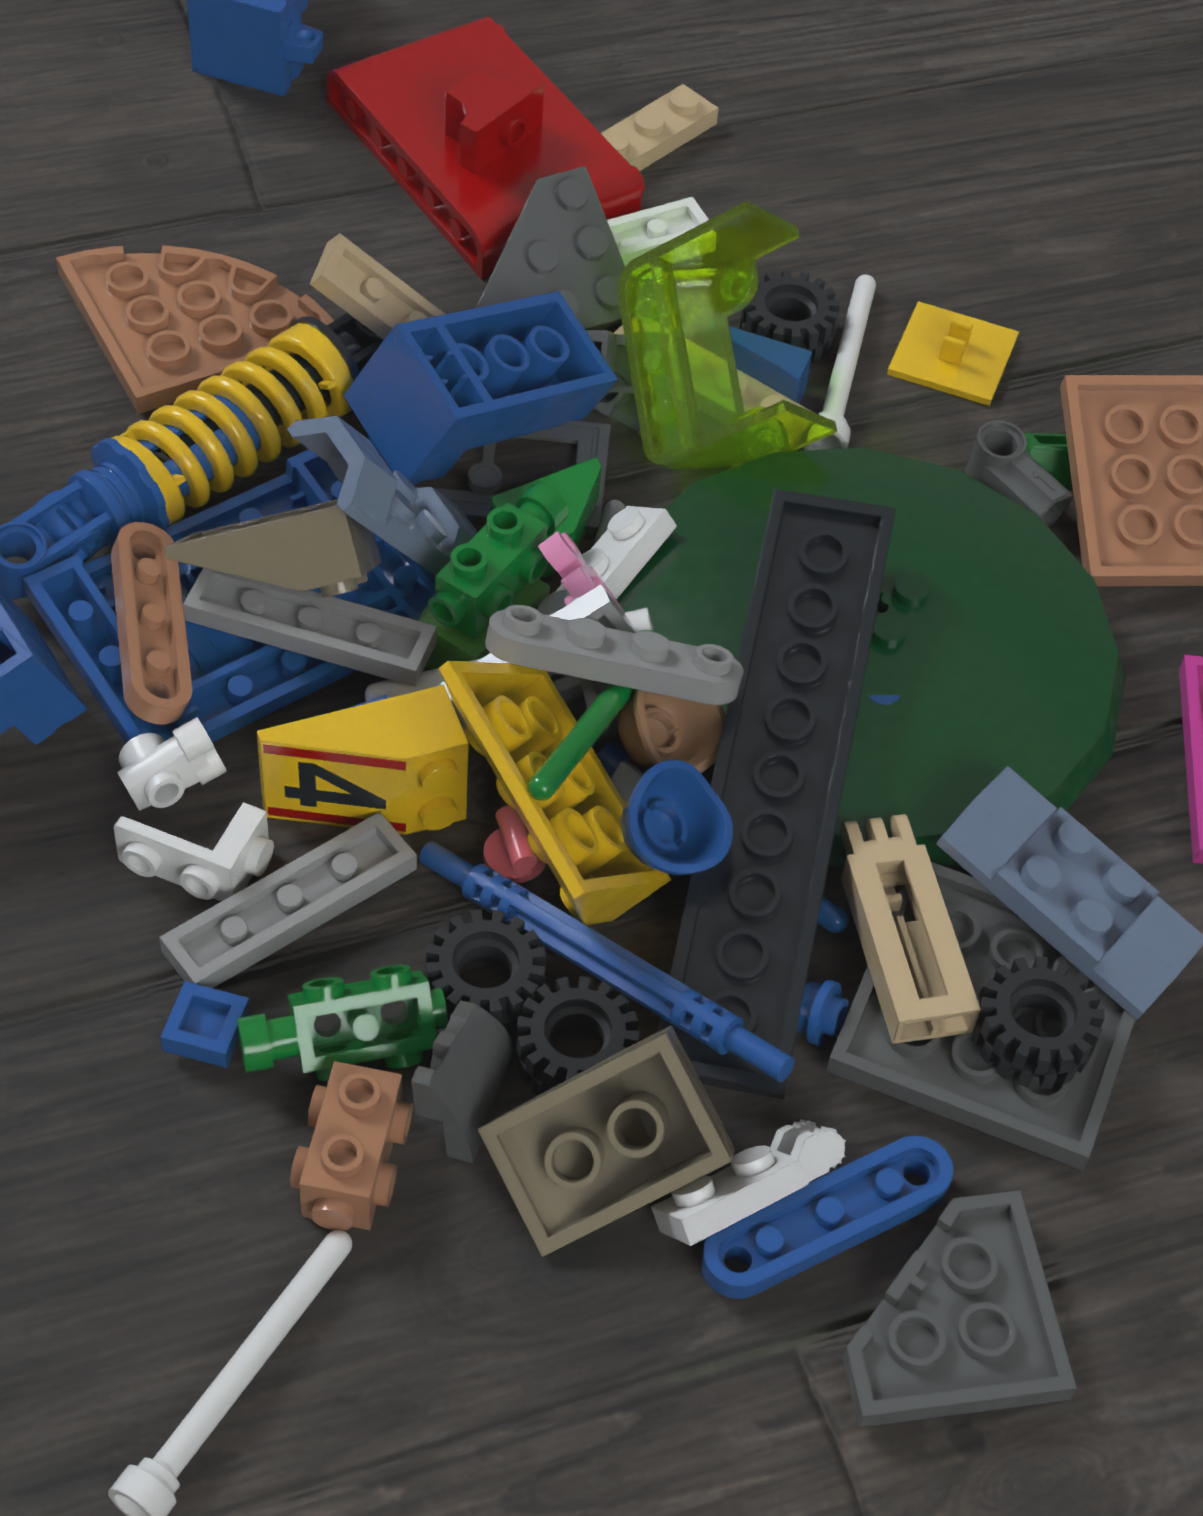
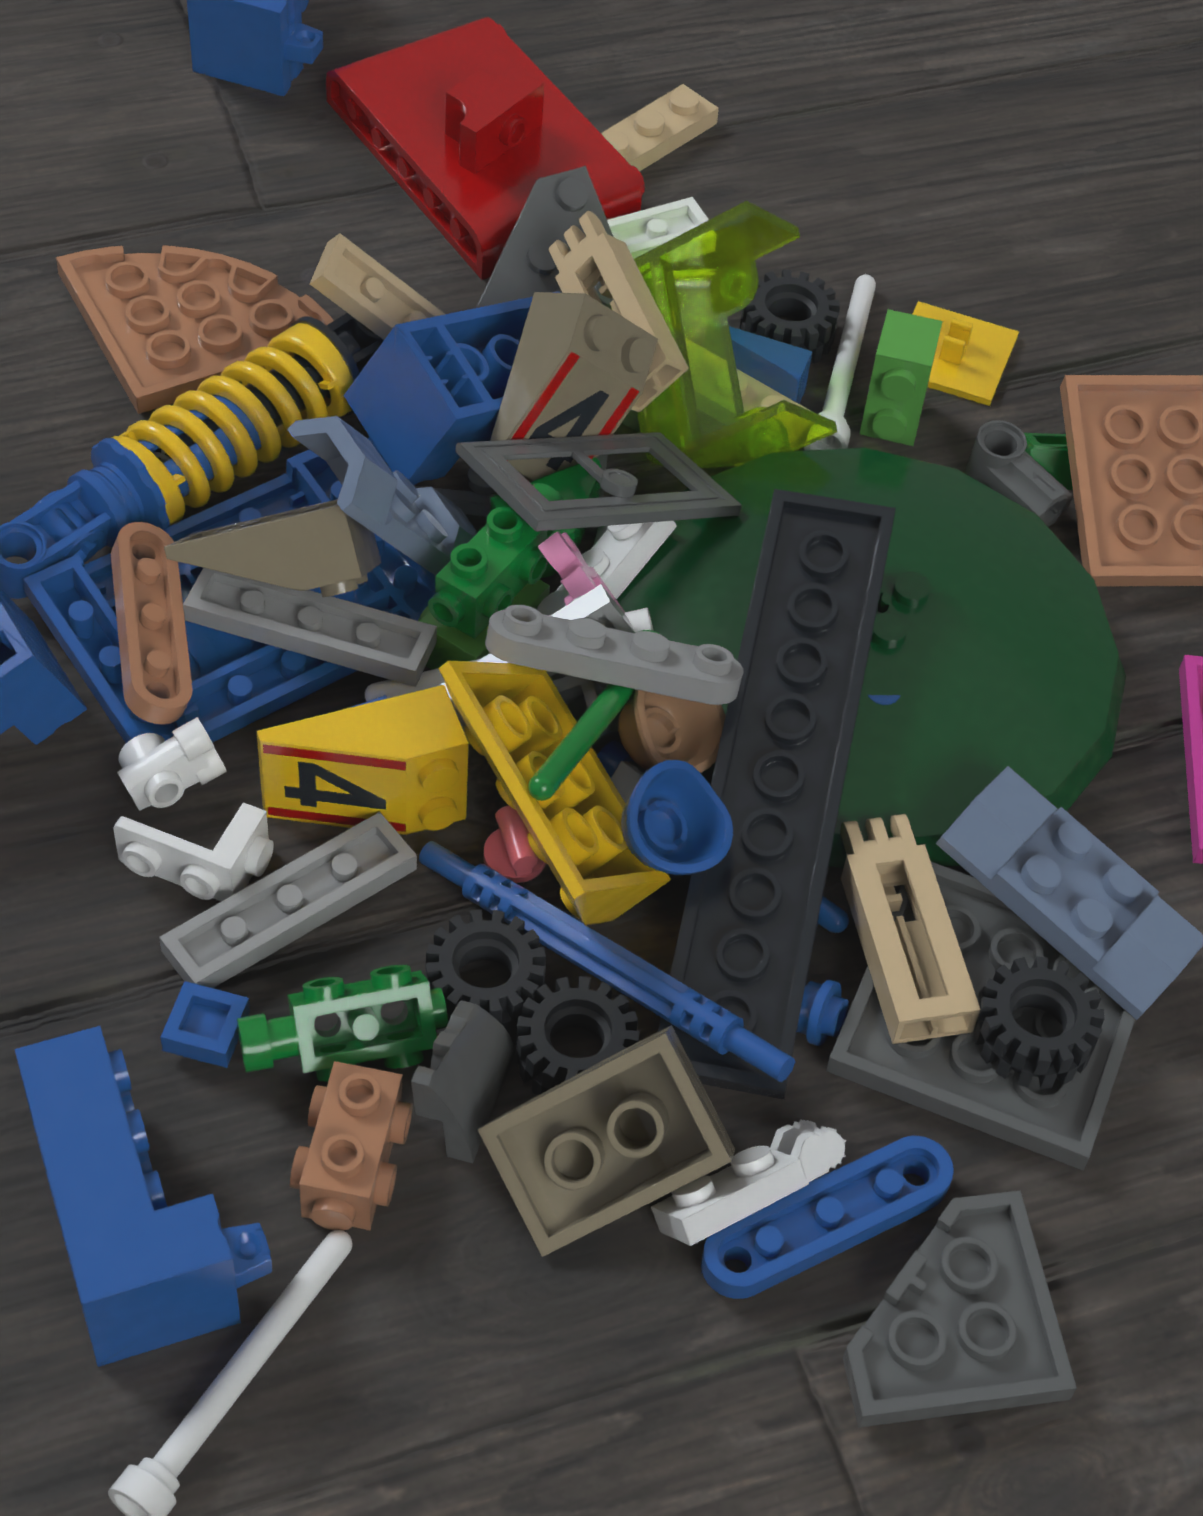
(137, 1265): none -> blue hinge
(571, 375): none -> dark tan slope
(609, 261): none -> tan hinge
(704, 500): none -> dark grey door
(900, 377): none -> bright green brick

